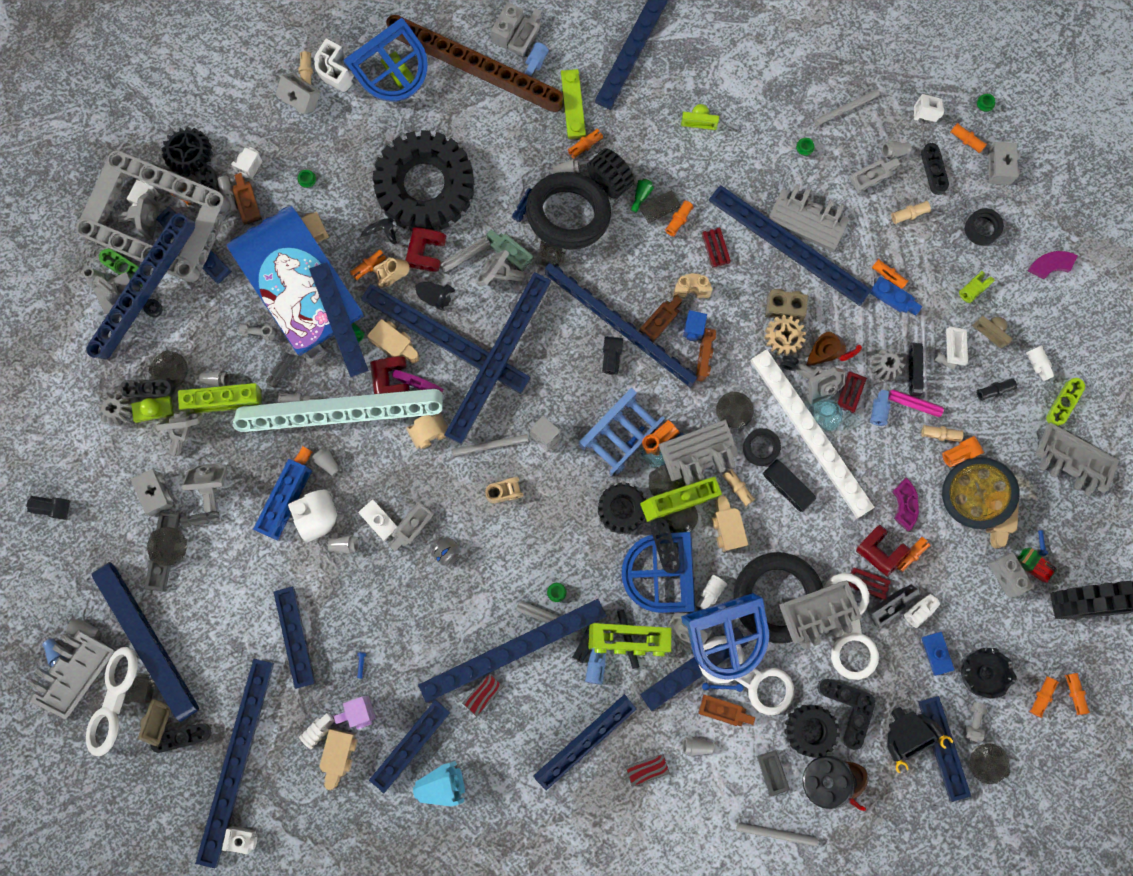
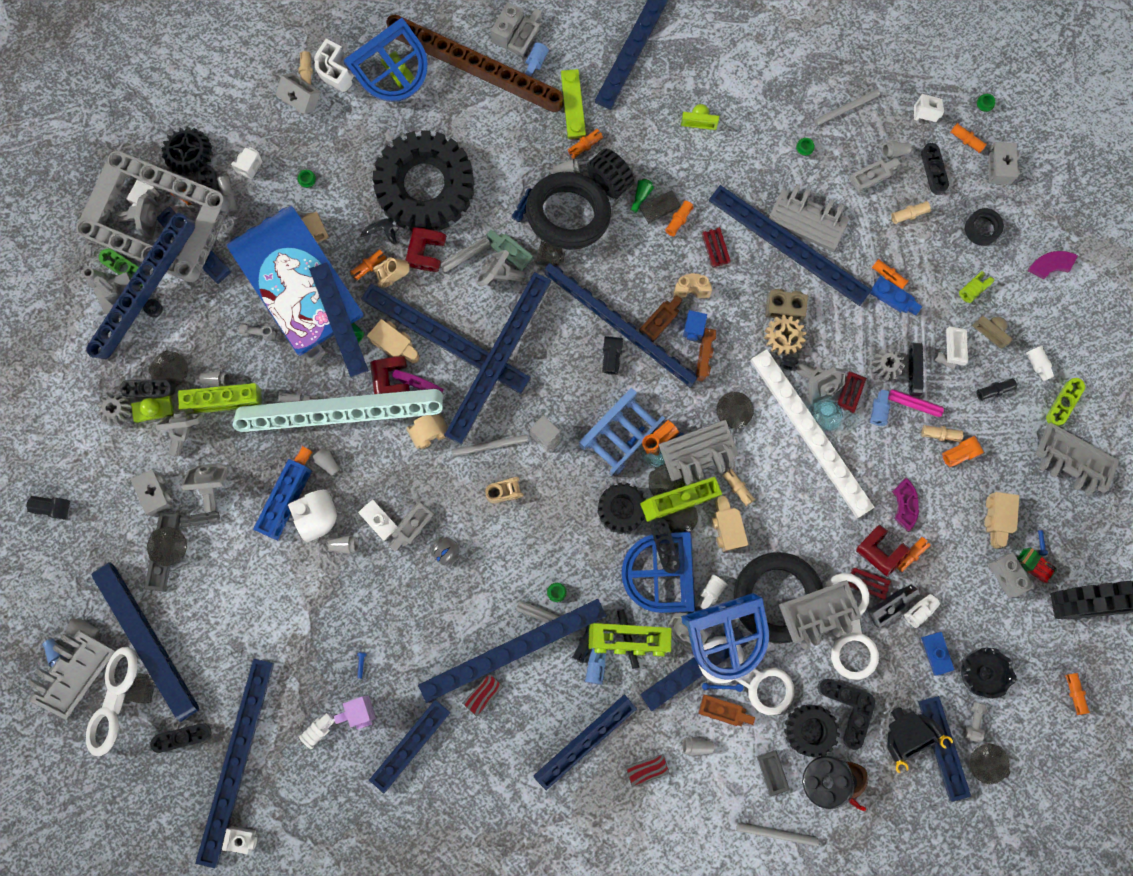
(154, 722): dark tan tile -> none
(246, 200): dark orange hinge -> none
(279, 369): dark grey axle -> none
(294, 637): dark blue plate -> none
(336, 756): tan hinge -> none
(434, 294): black piece -> none
(441, 786): medium azure cone -> none
(768, 434): black tyre -> none
(789, 485): black beam -> none
(830, 347): reddish brown piece -> none
(990, 518): wedge -> none
(1044, 697): orange pin -> none

